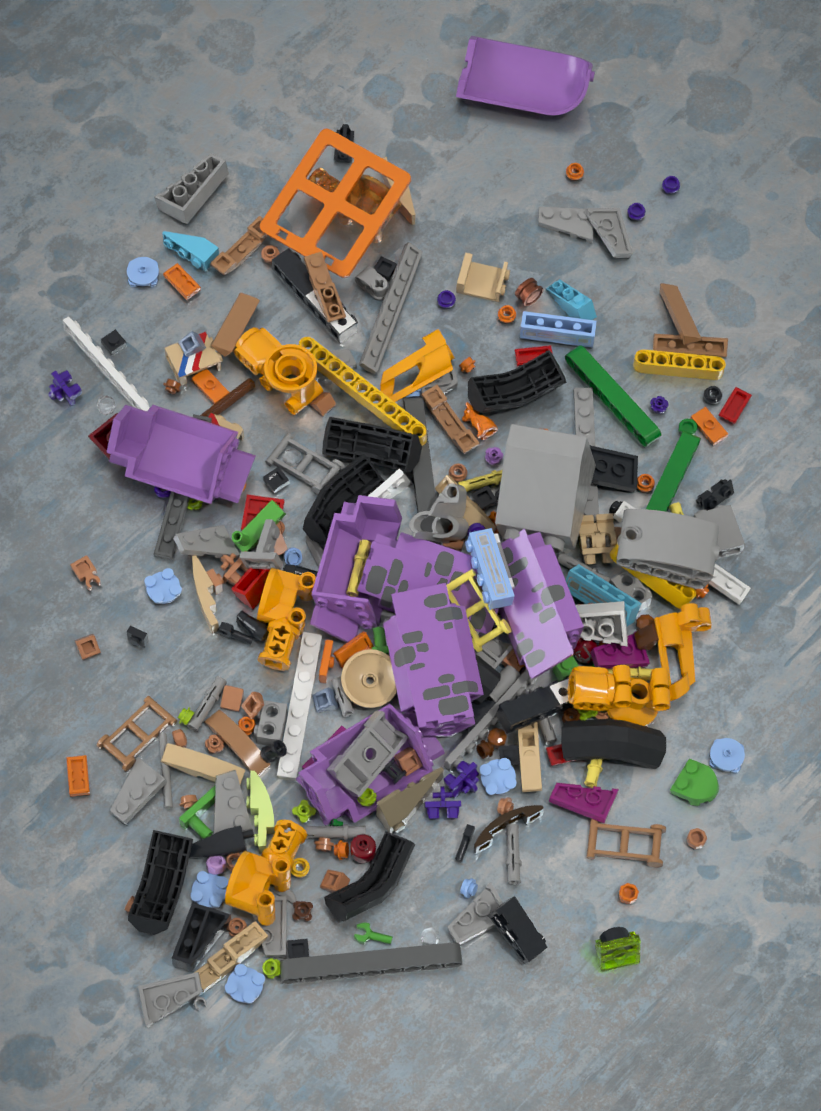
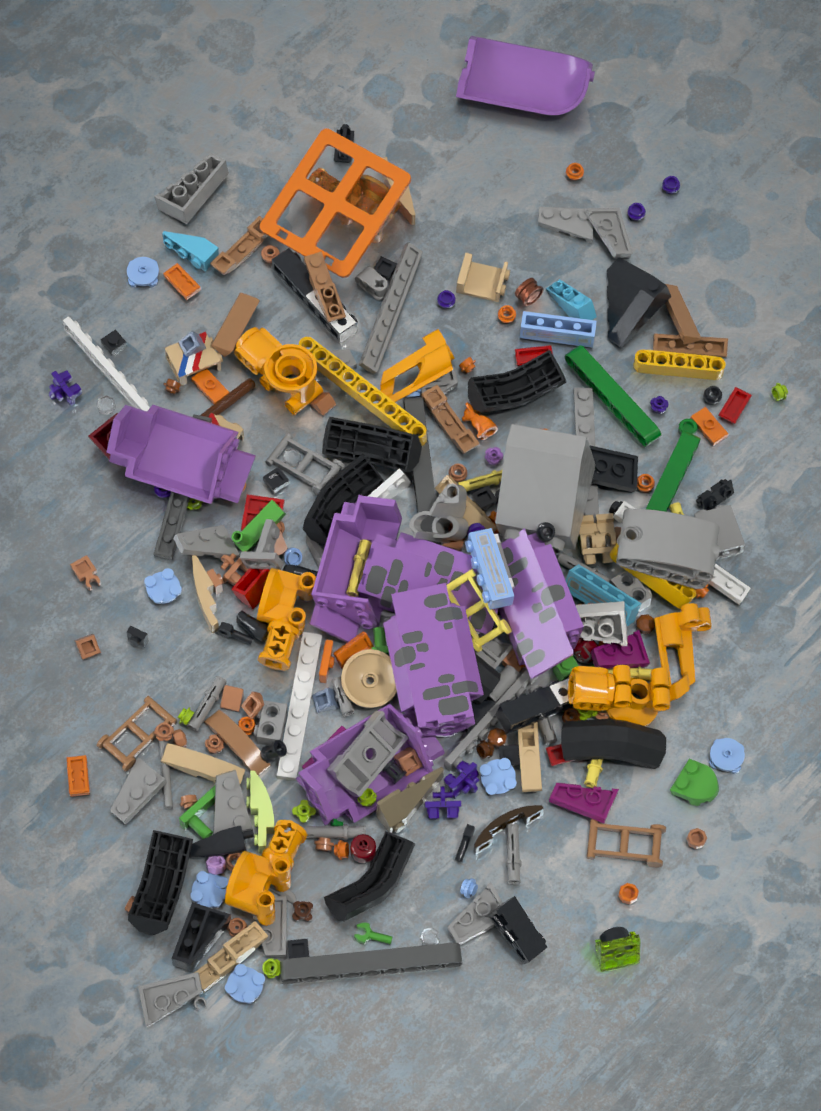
(164, 727): none -> nougat plate
(300, 862): yellow plate -> none
(334, 881): nougat slope -> none
(505, 805): nougat plate -> none
(550, 531): none -> black plate
(632, 300): none -> black slope
(646, 637): reddish brown slope -> none
(779, 392): none -> lime plate

